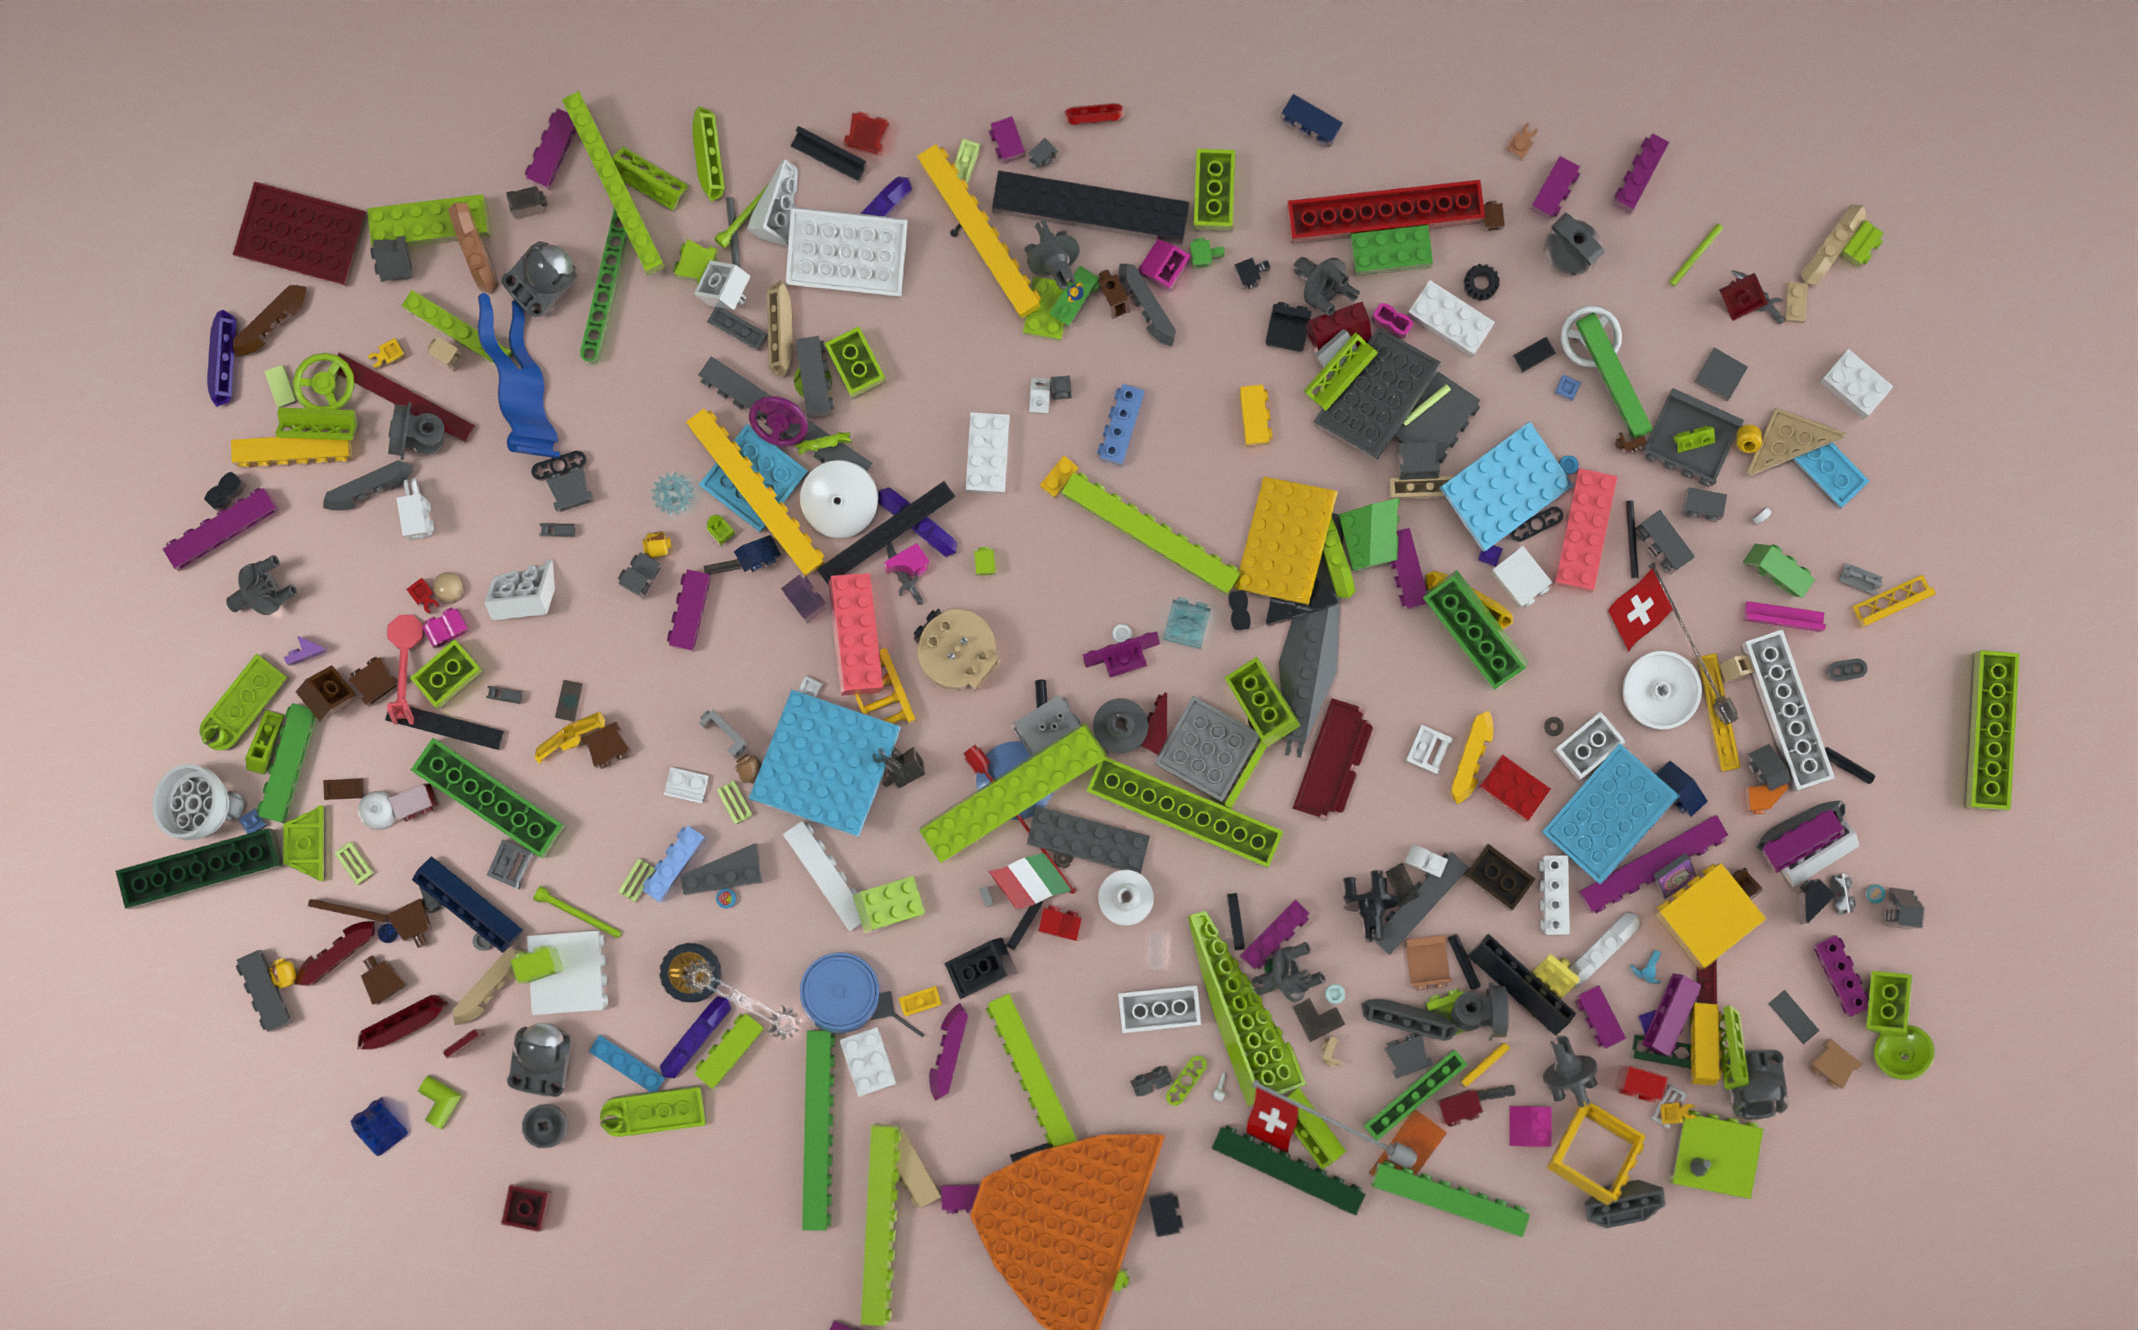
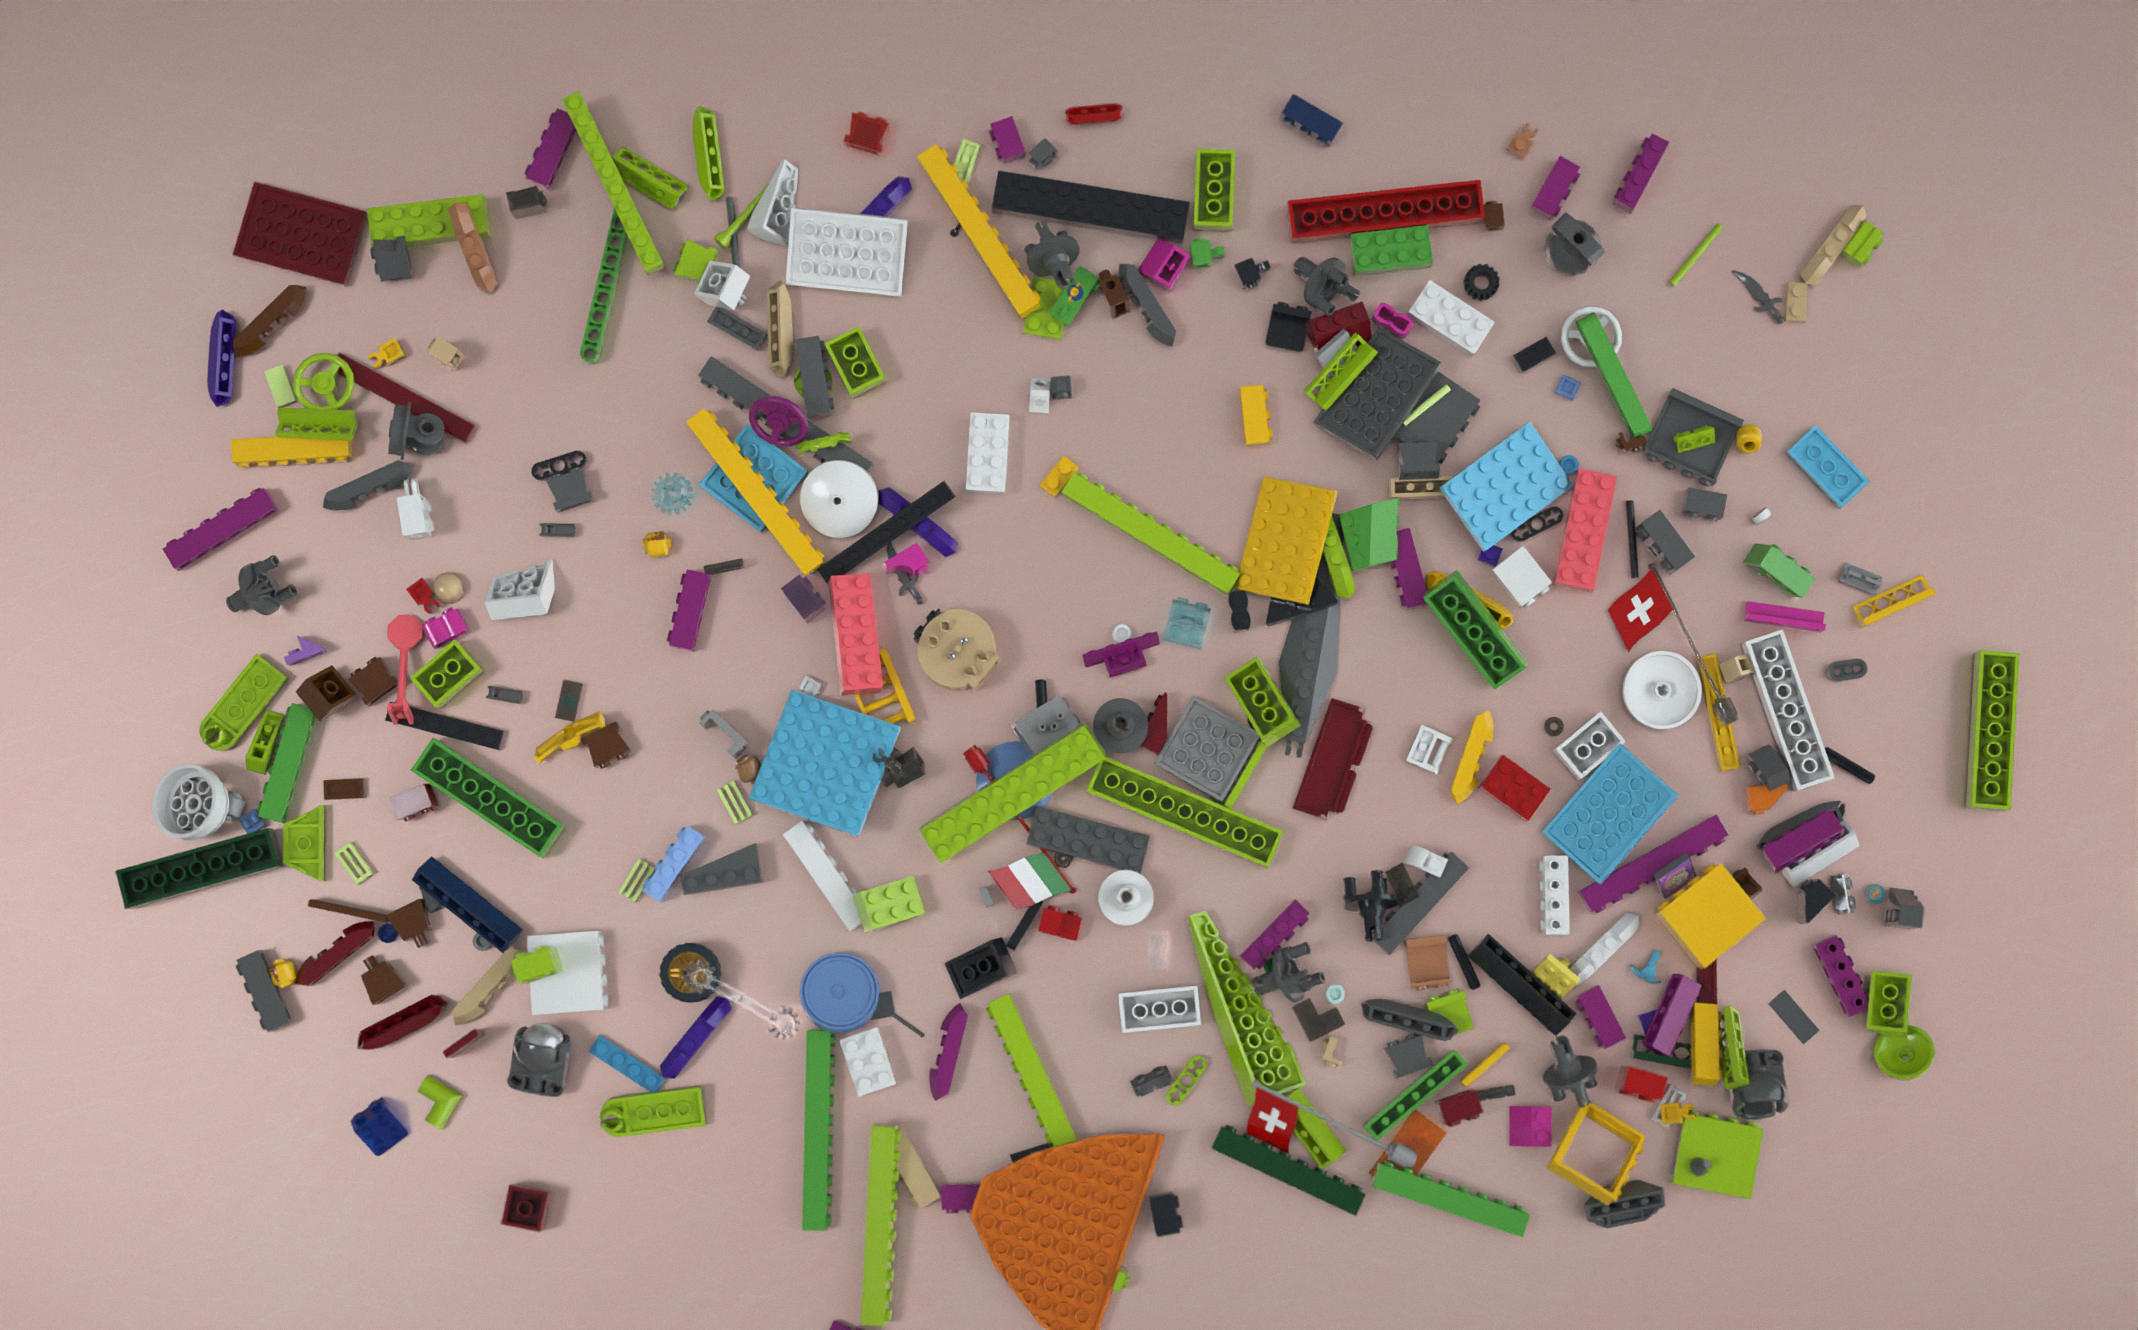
(227, 489): black brick -> none
(376, 810): white cylinder -> none
(447, 324): lime brick -> none
(504, 862): flat silver plate -> none
(518, 389): blue flag -> none
(533, 1126): dark grey wheel -> none
(540, 278): dark grey piece -> none
(543, 896): lime piece -> none
(640, 576): dark grey brick -> none
(686, 785): white plate -> none
(719, 529): lime plate -> none
(726, 898): tile -> none
(729, 1051): lime brick -> none
(757, 553): dark blue brick -> none
(829, 154): black fence -> none
(920, 1001): yellow plate -> none
(985, 561): lime brick -> none
(1121, 425): medium blue brick -> none
(1218, 1093): white hand -> none
(1235, 920): black beam -> none
(1486, 1011): dark grey piece -> none
(1499, 877): dark brown brick -> none
(1691, 796): dark blue brick -> none
(1721, 374): dark grey tile -> none
(1743, 296): dark red tile -> none
(1790, 437): tan tile -> none
(1834, 1064): medium nougat hips -> none
(1856, 384): white brick -> none

